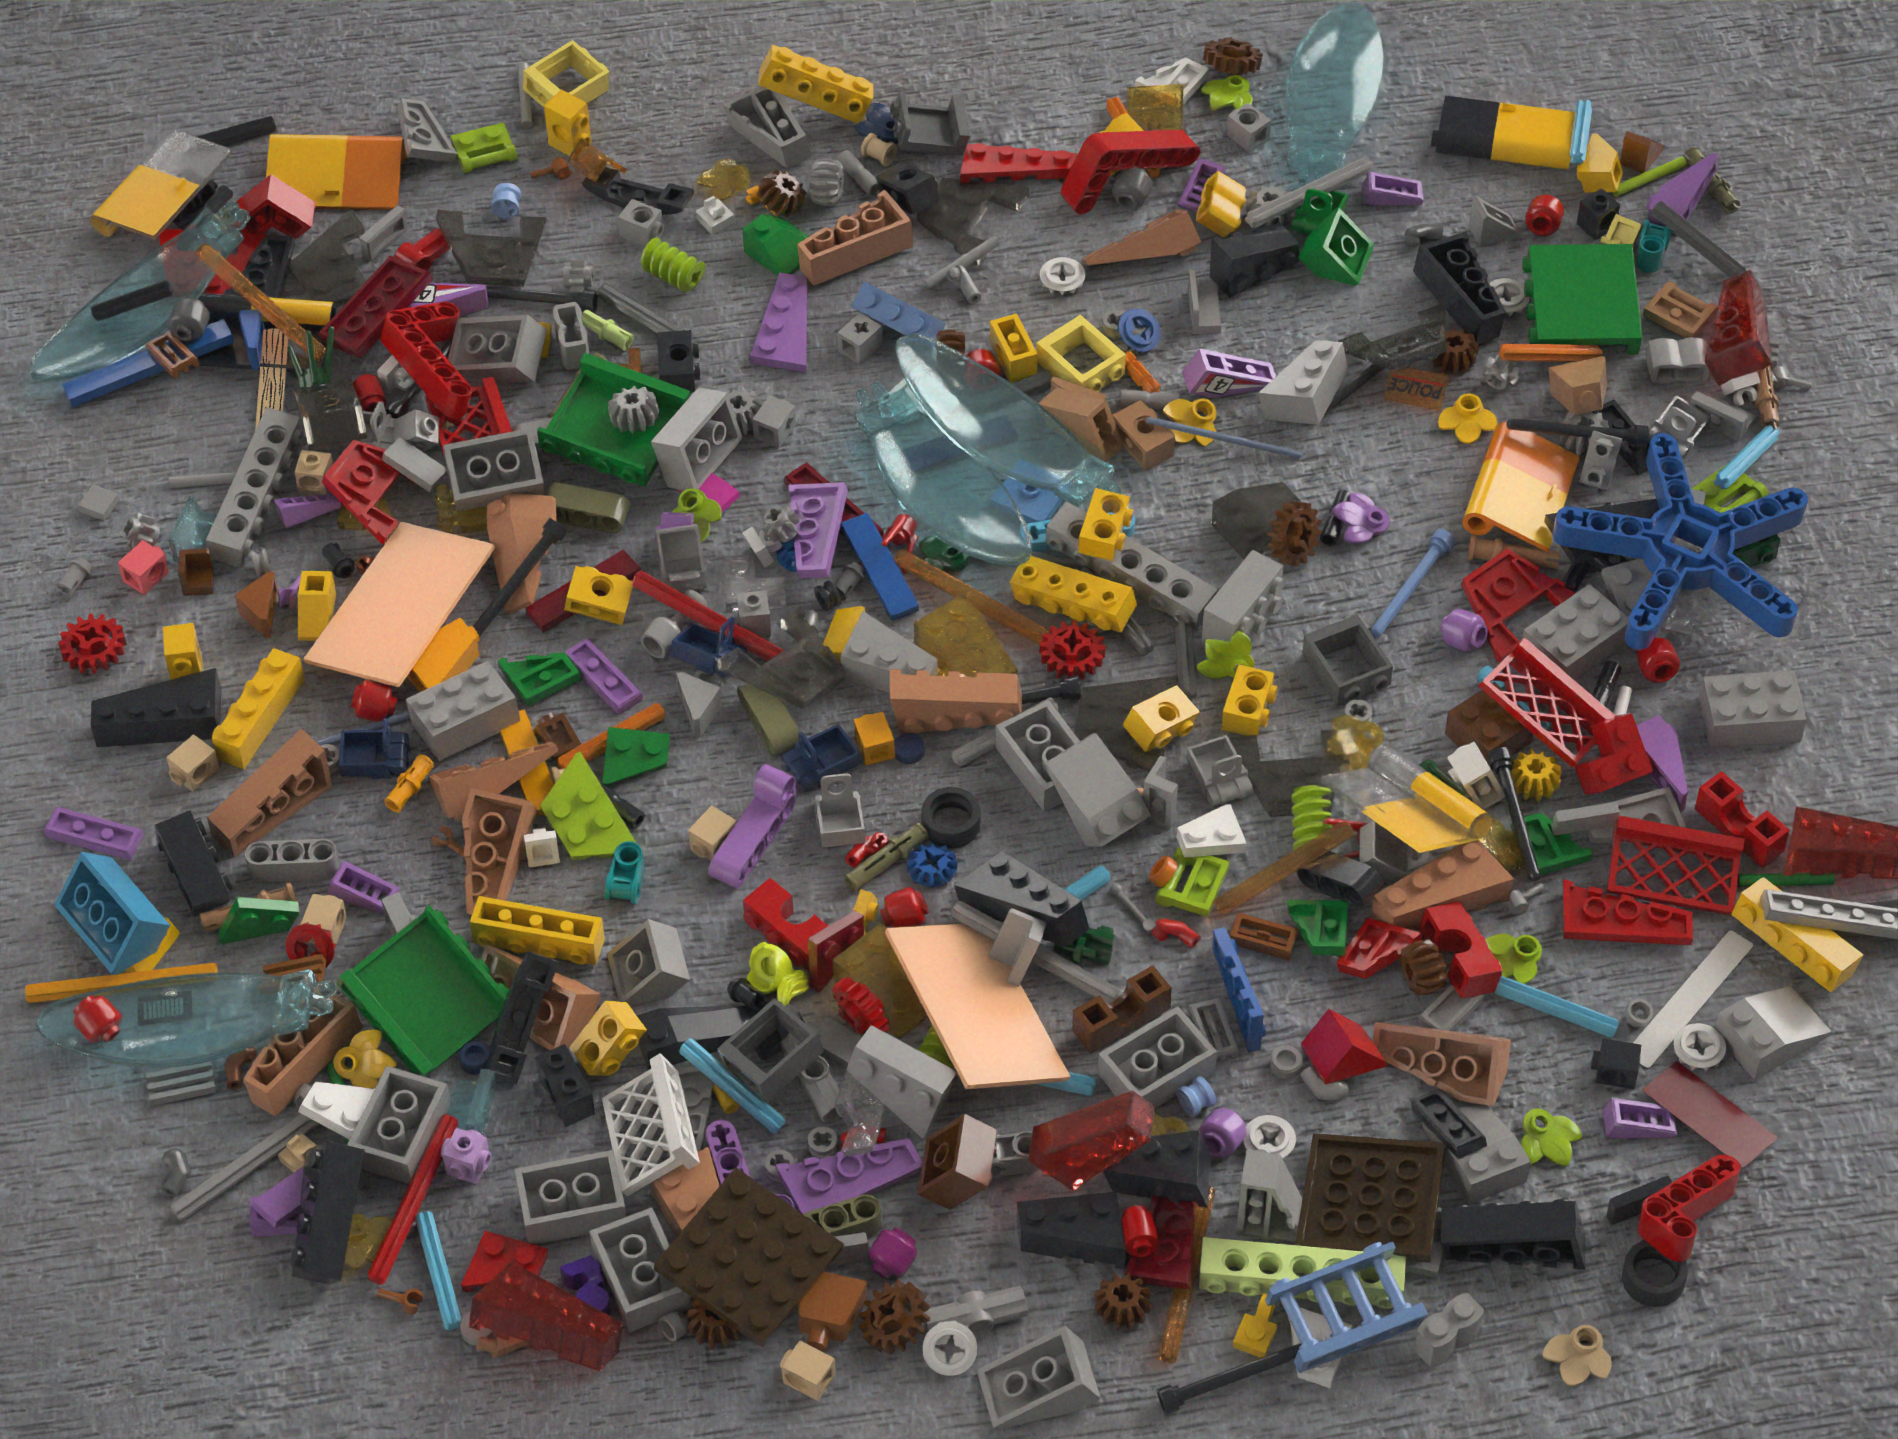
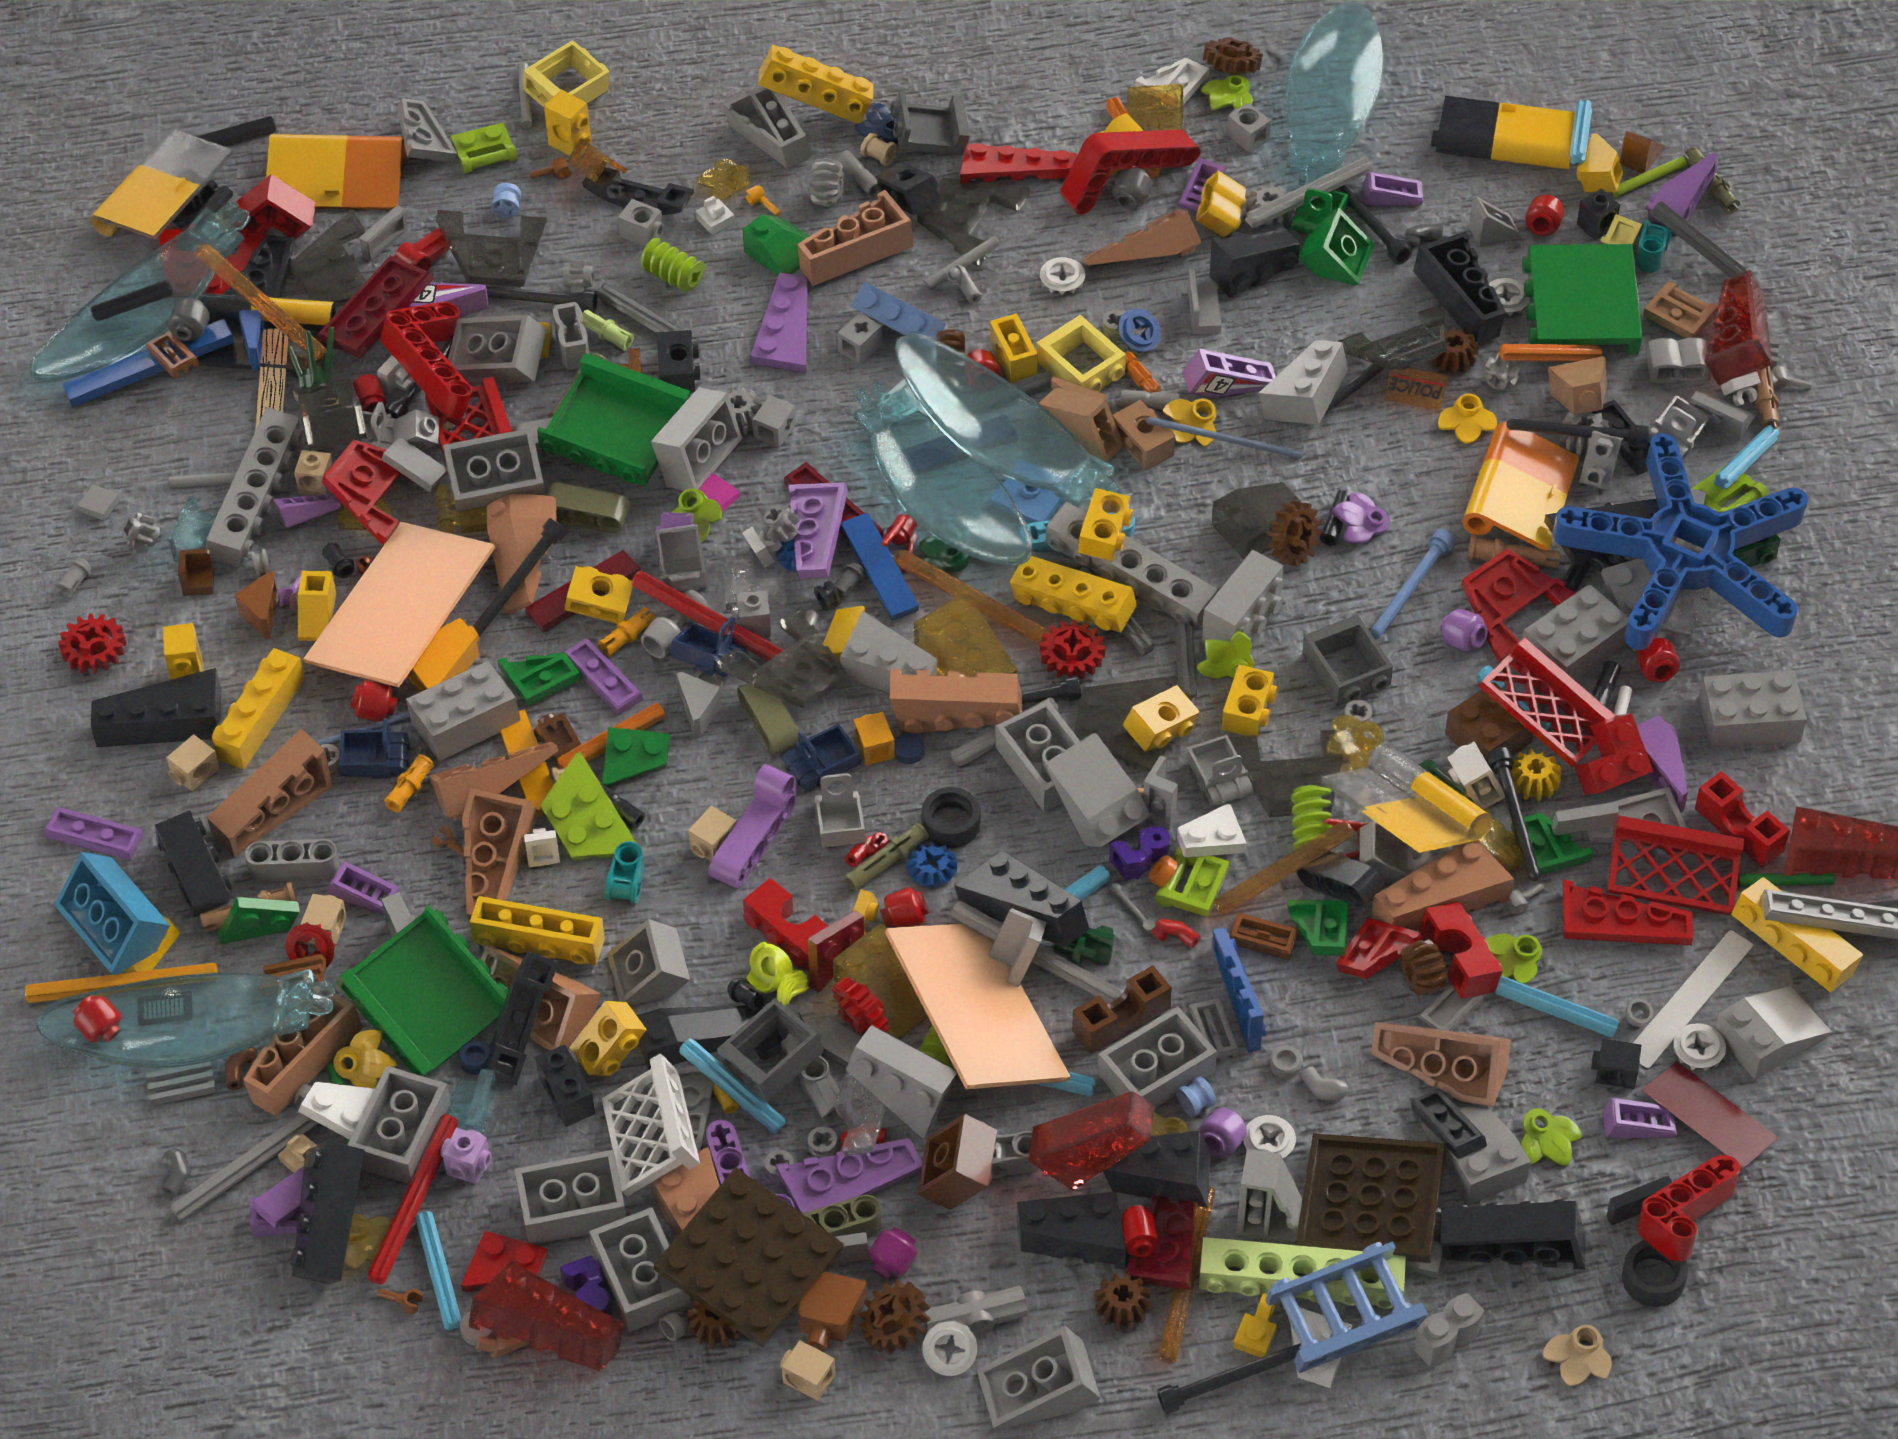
(143, 567): coral brick -> none
(626, 632): none -> light orange pin
(633, 409): light grey gear -> none
(781, 193): reddish brown gear -> none
(1152, 845): none -> dark purple leg
(1340, 1048): red slope -> none
(1397, 249): none -> black piece

